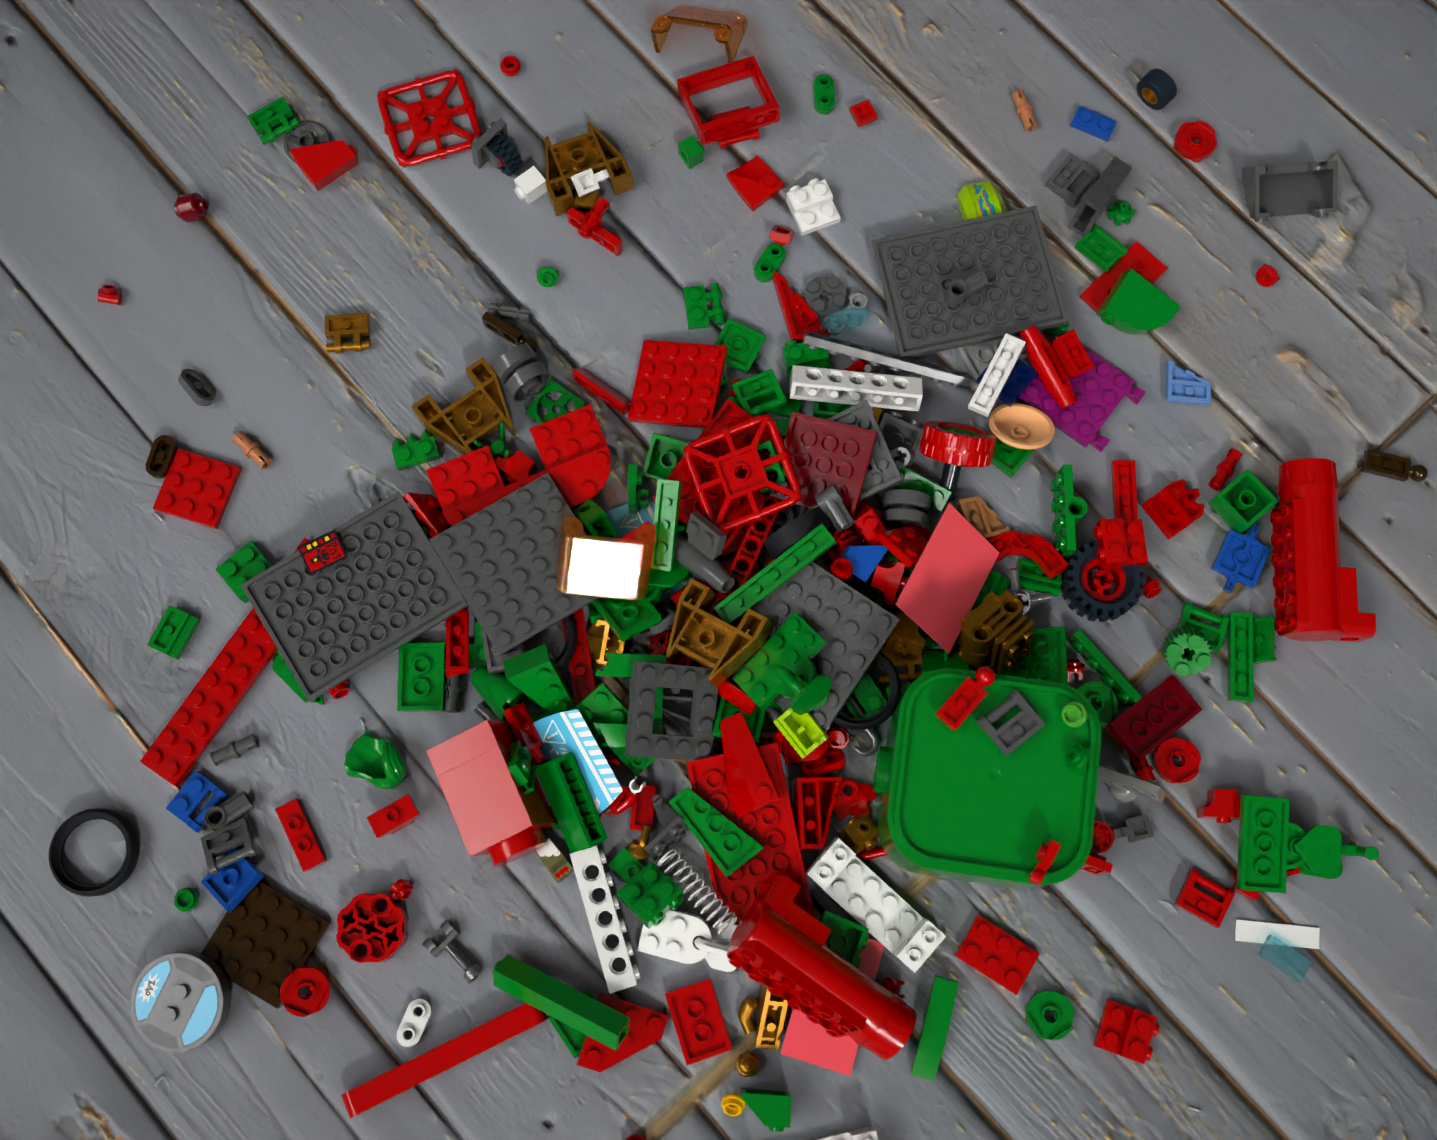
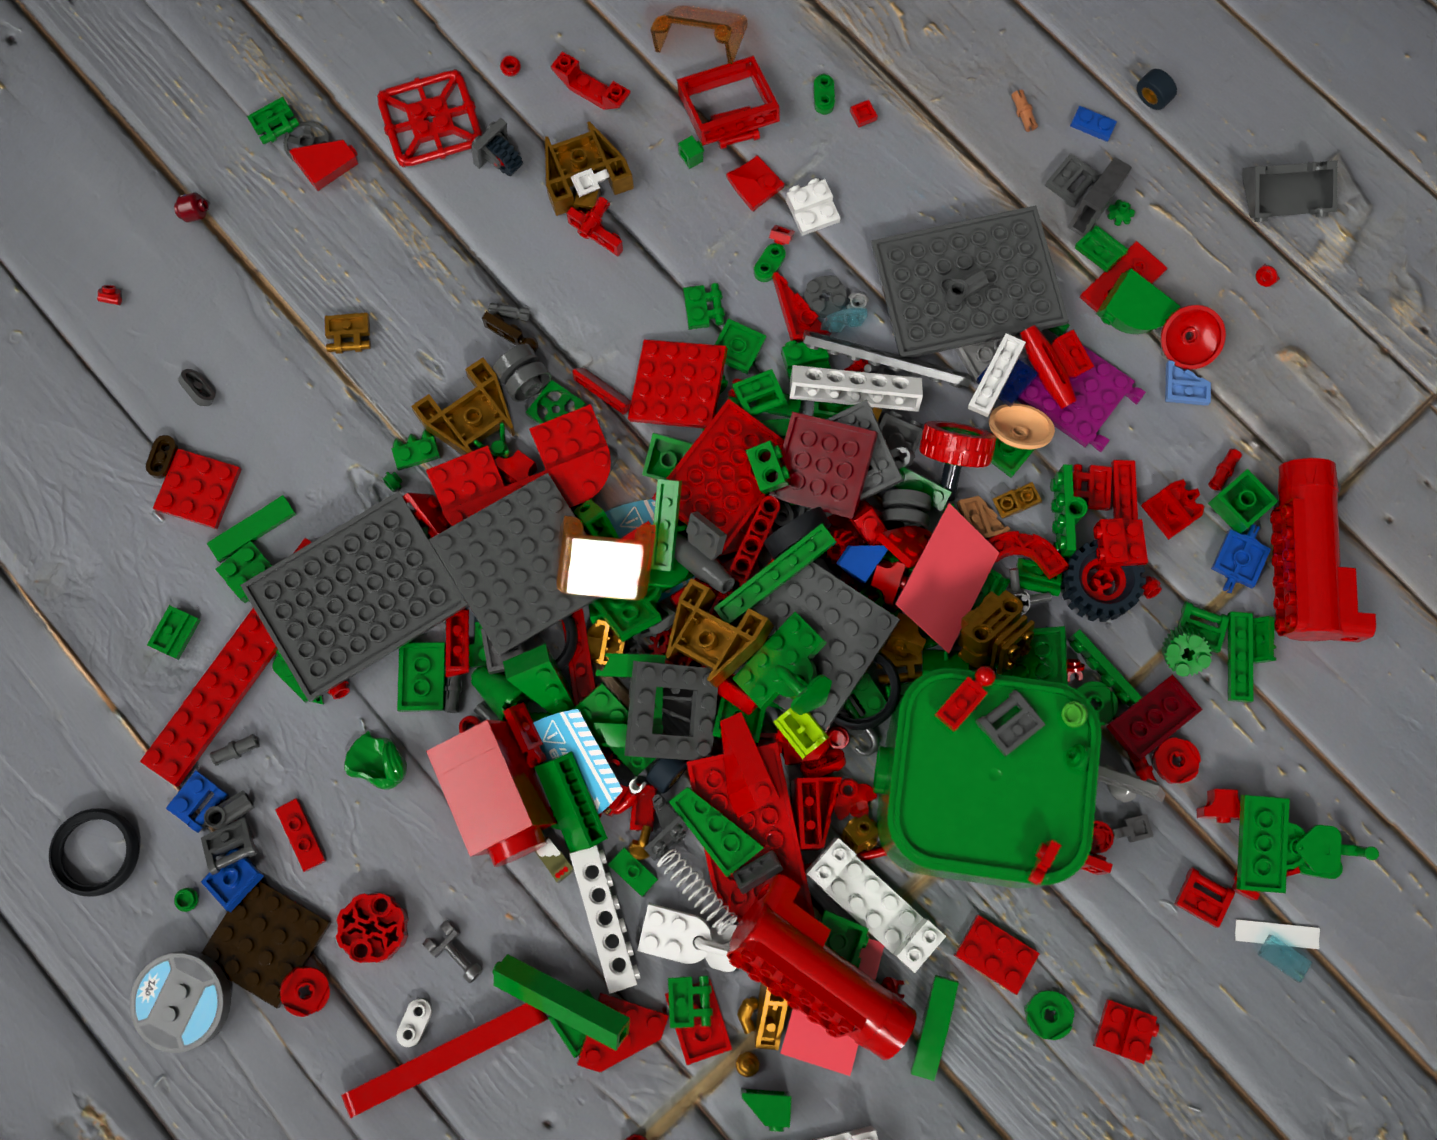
(251, 528): none -> green tile
(252, 450): nougat pin -> none
(322, 552): piece -> none
(392, 481): none -> green plate
(393, 817): red brick -> none
(401, 890): red plate -> none
(466, 721): none -> red plate
(521, 767): green plate -> none
(530, 185): white brick -> none
(547, 276): green plate -> none
(594, 91): none -> red slope
(634, 495): green plate -> none
(651, 895): green plate -> none
(666, 773): none -> black wheel
(681, 1001): none -> green plate
(733, 1104): yellow plate -> none
(748, 459): red plate -> none
(757, 871): none -> flat silver plate
(832, 503): dark grey piece -> none
(841, 568): red plate -> none
(980, 200): lime slope -> none
(1017, 500): none -> pearl gold slope
(1098, 486): none -> red plate
(1188, 148): red plate -> none
(1206, 337): none -> red dish
(1392, 466): dark brown plate -> none

